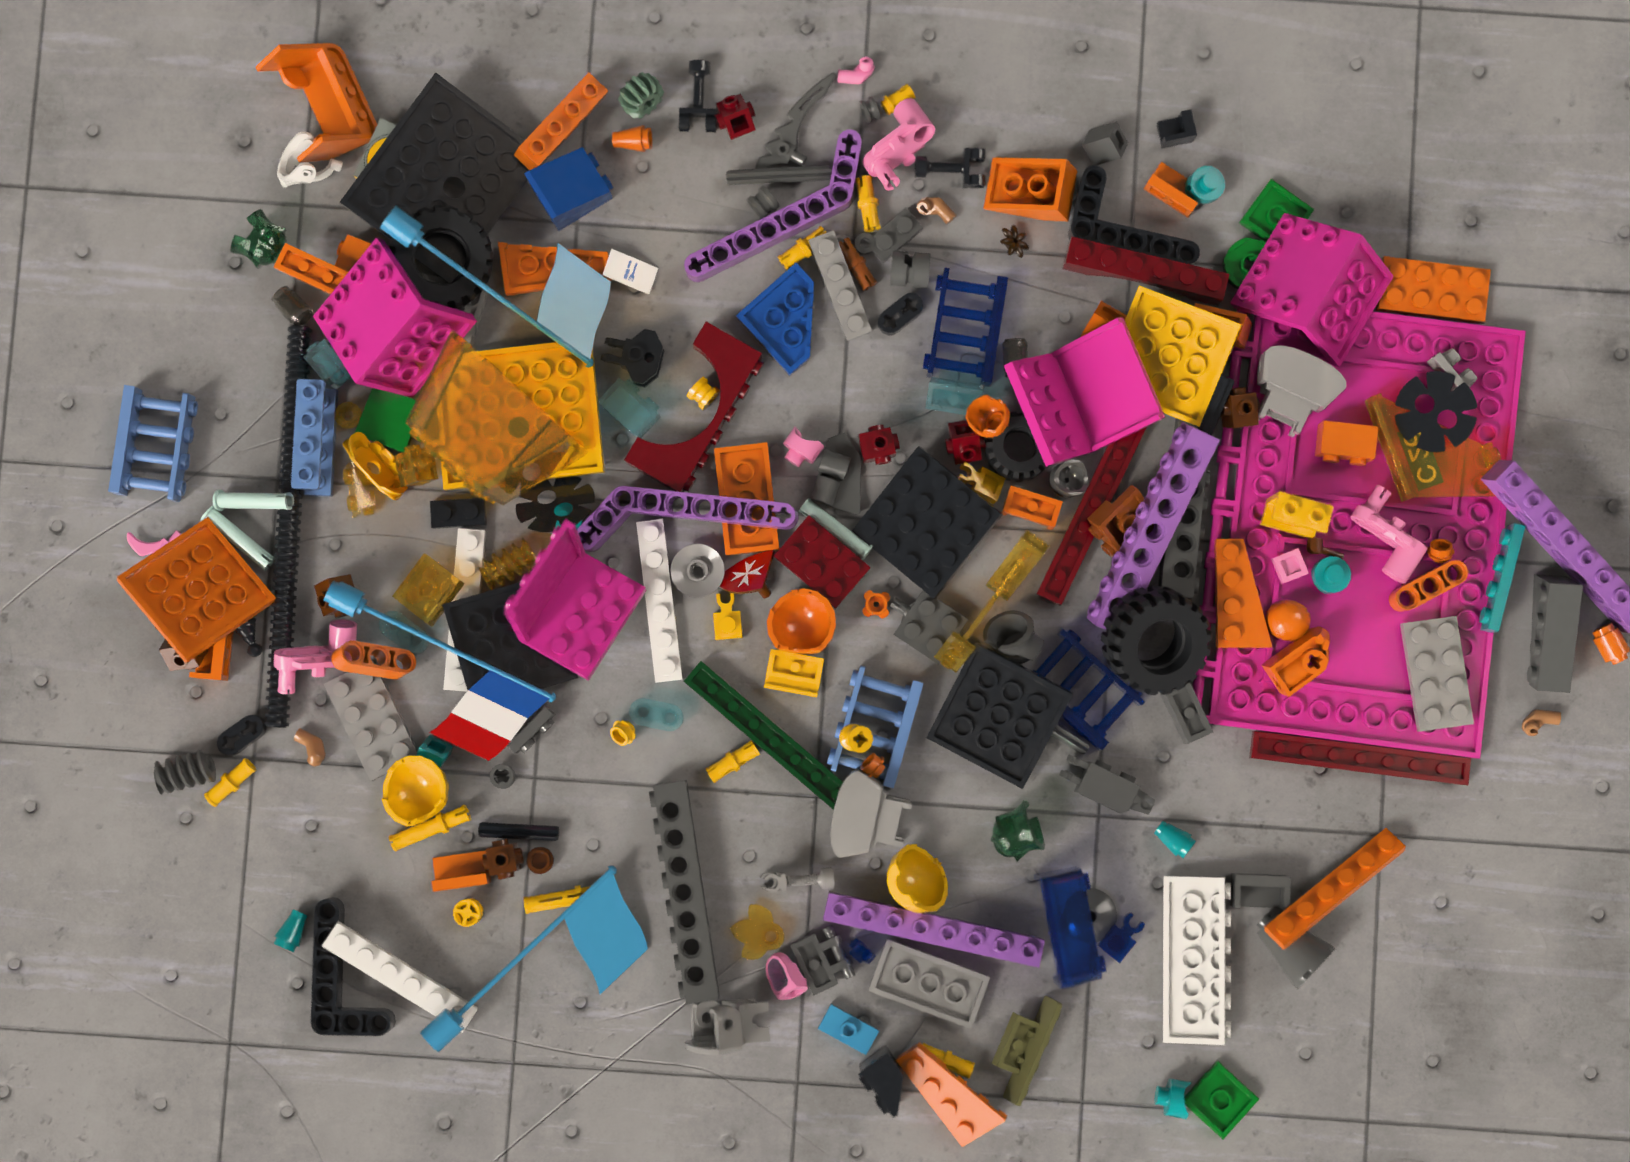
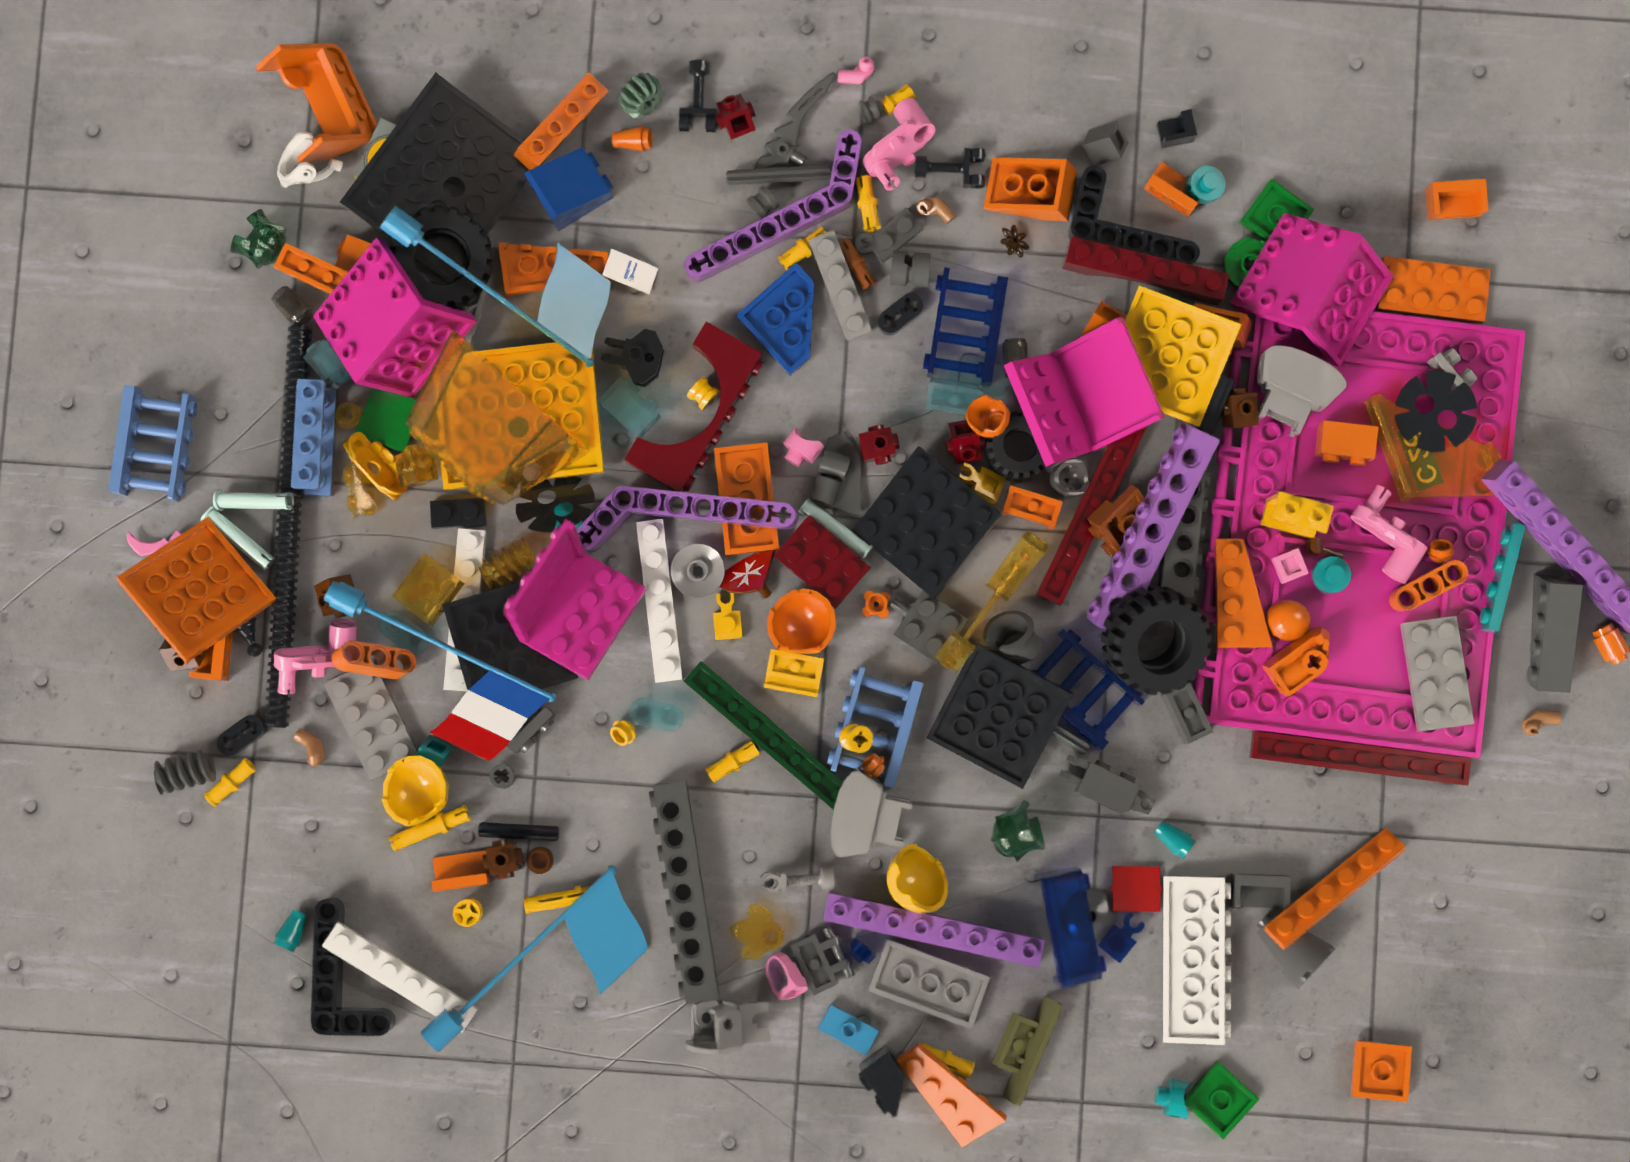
(1136, 888): none -> red piece
(1381, 1071): none -> orange plate
(1456, 199): none -> orange panel

